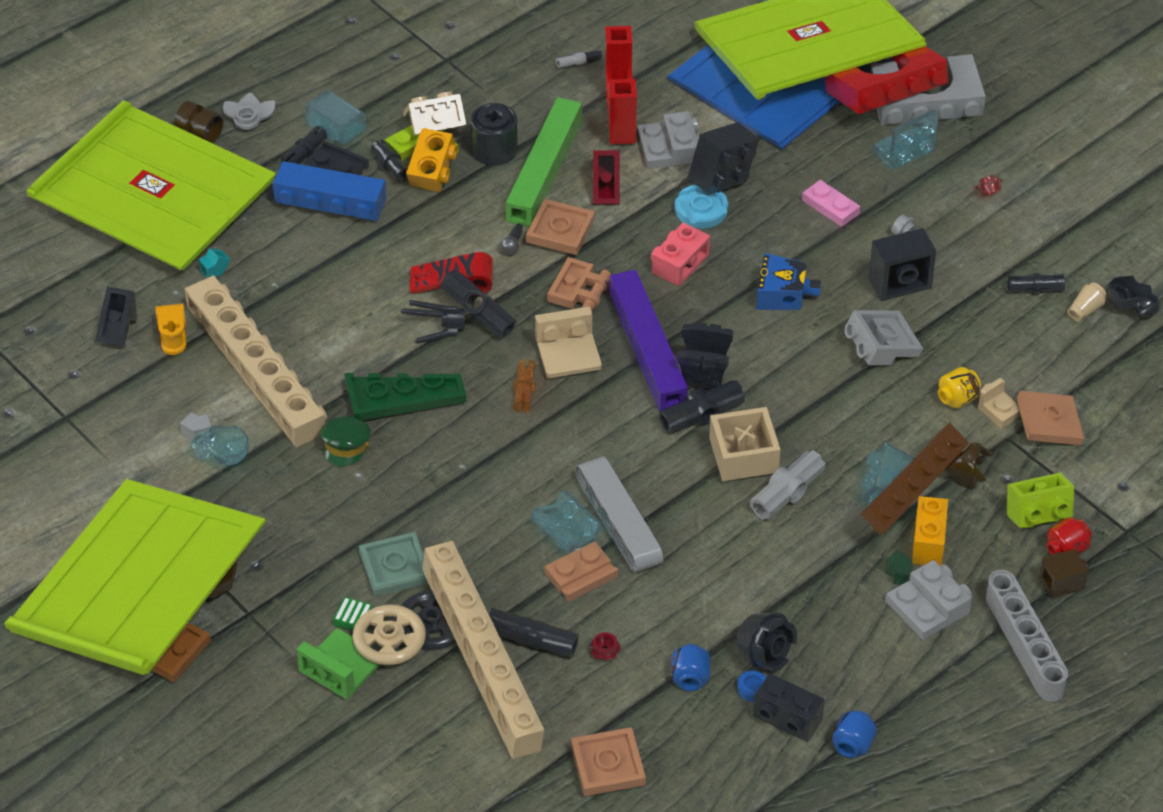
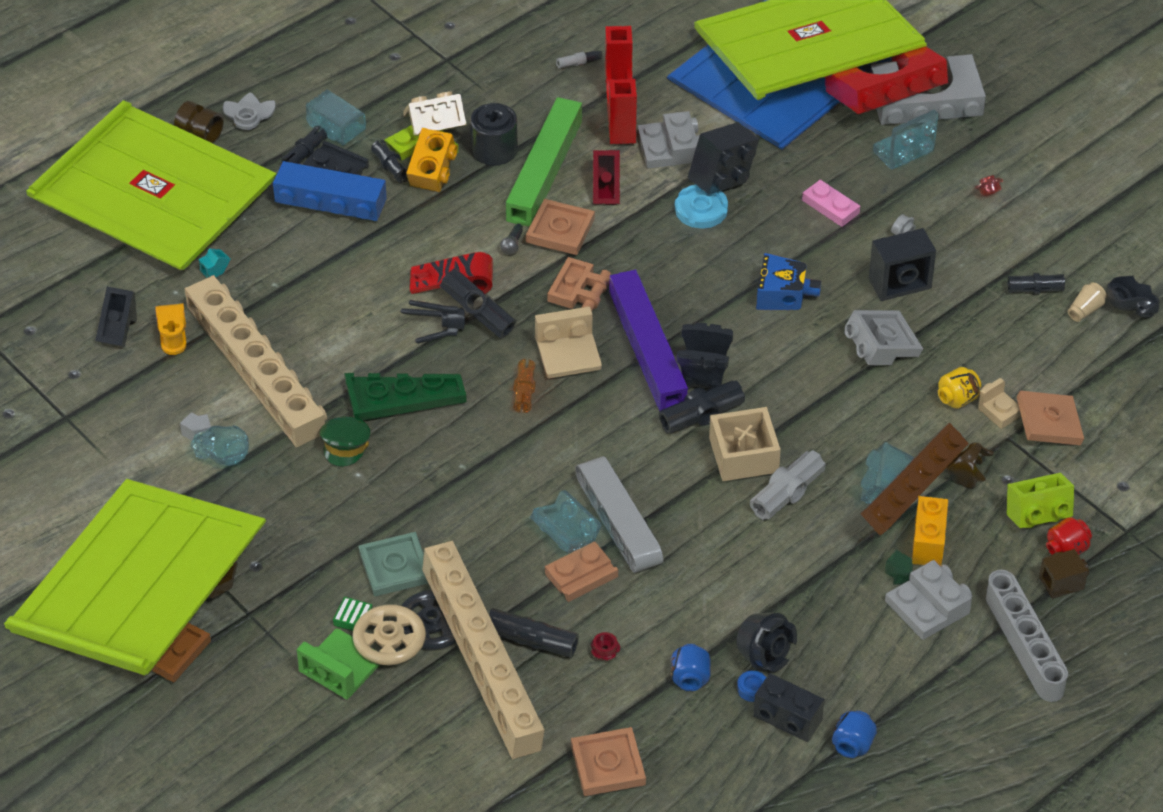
(680, 254): coral brick -> none

